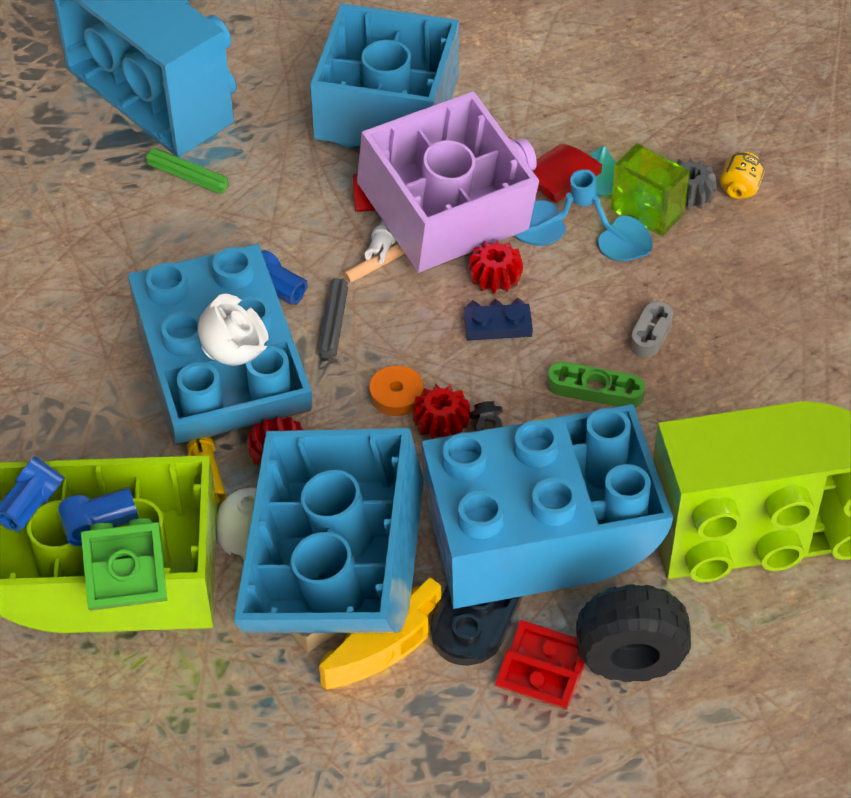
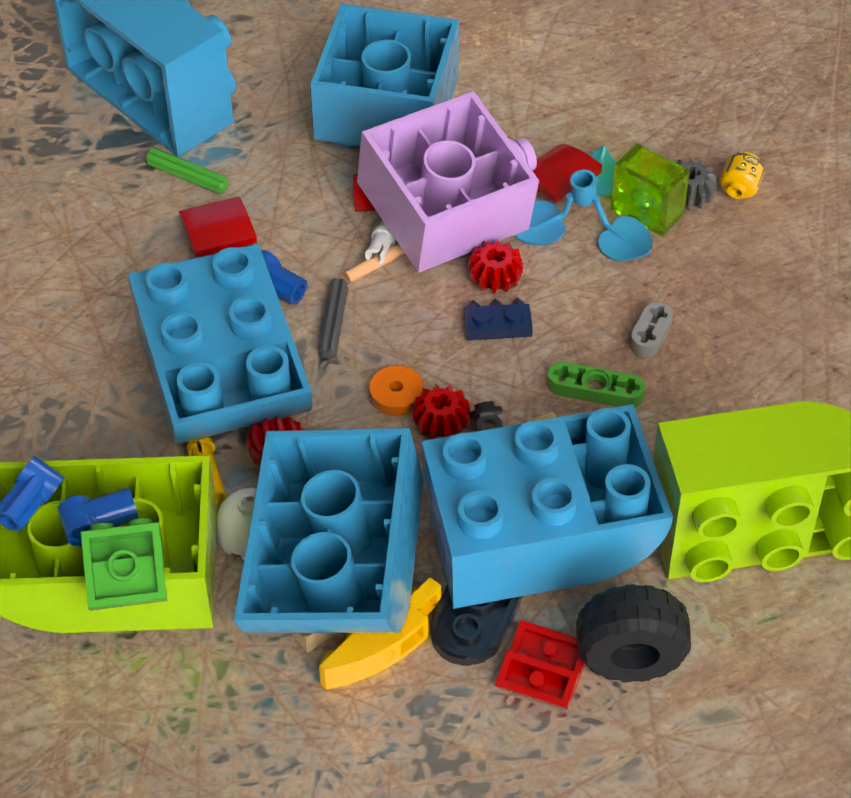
(218, 226): none -> red slope
(231, 332): white cylinder -> none

